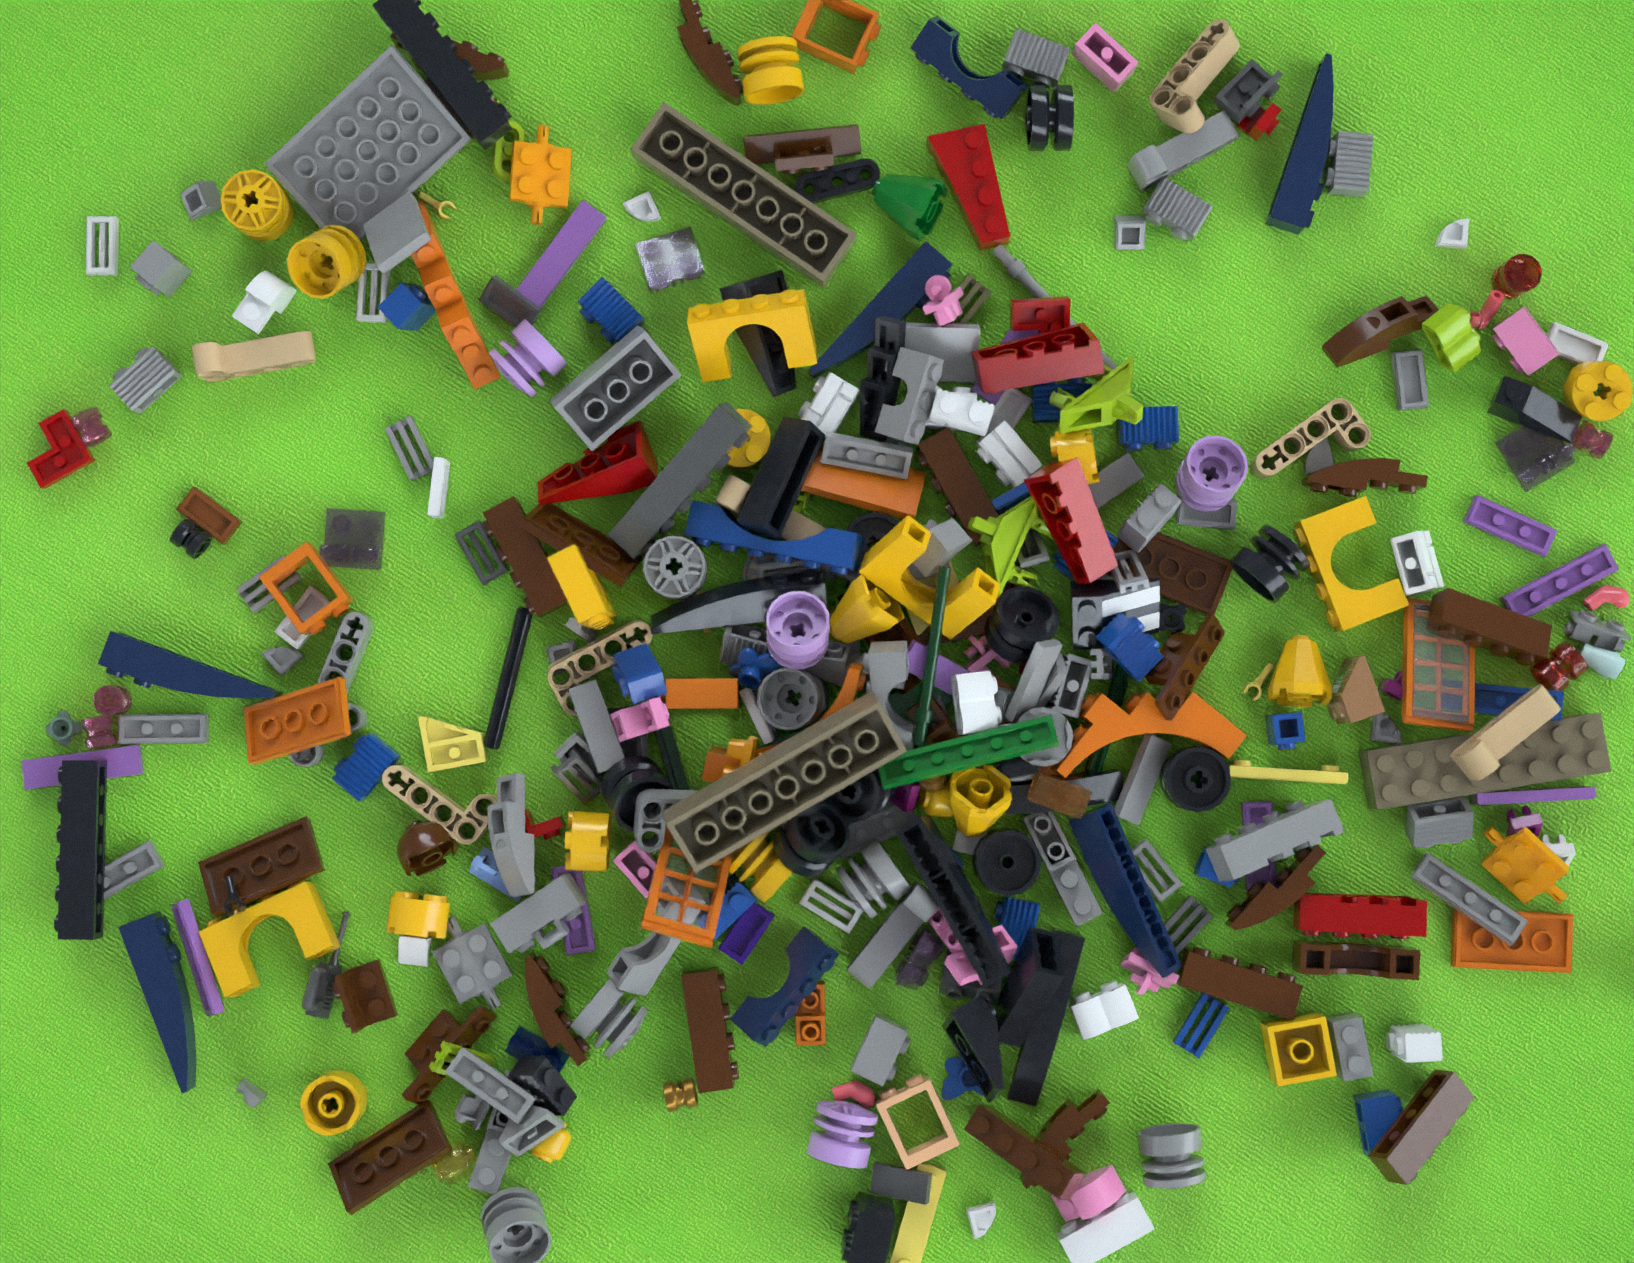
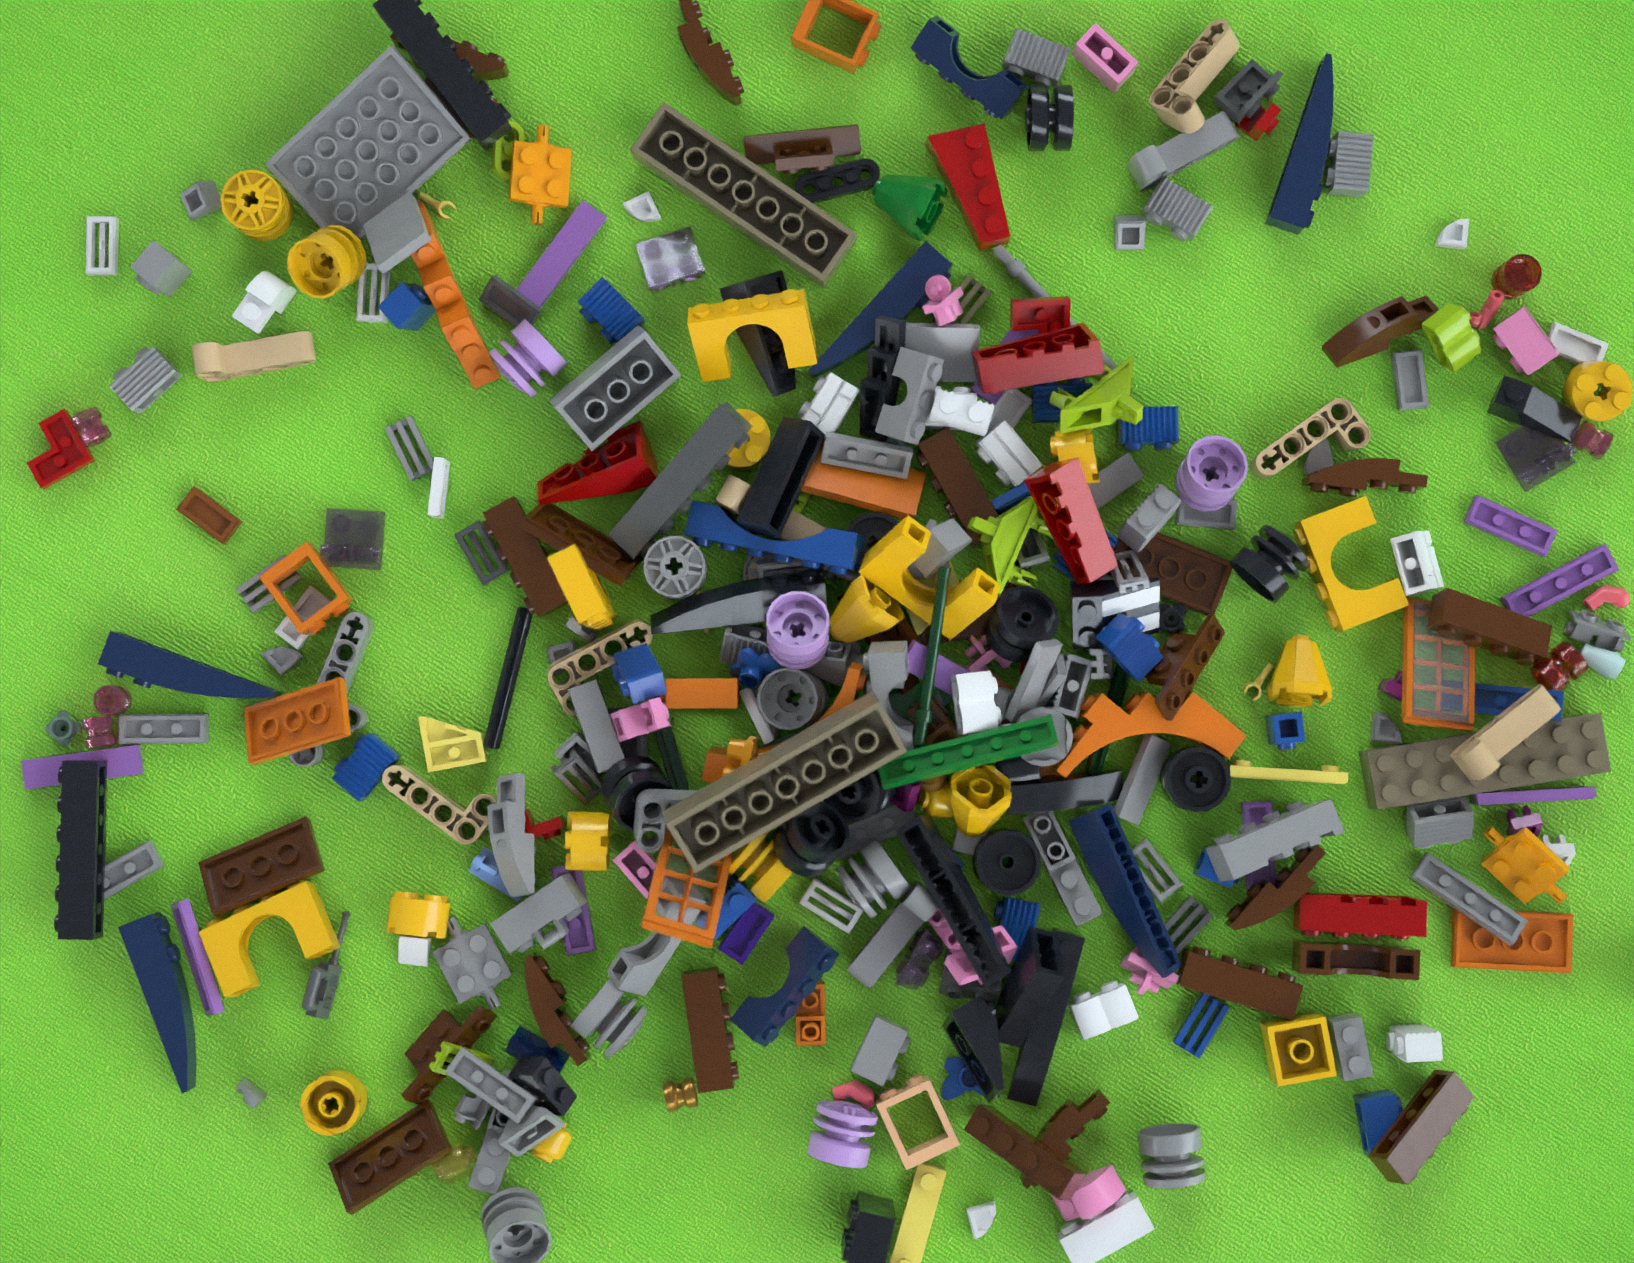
(191, 539): black wheel -> none
(233, 897): black hand -> none
(364, 995): reddish brown bracket -> none
(424, 847): reddish brown cylinder -> none
(770, 70): yellow wheel -> none
(901, 1183): dark grey tile -> none
(1059, 795): clear orange plate -> none
(1354, 693): medium nougat slope -> none

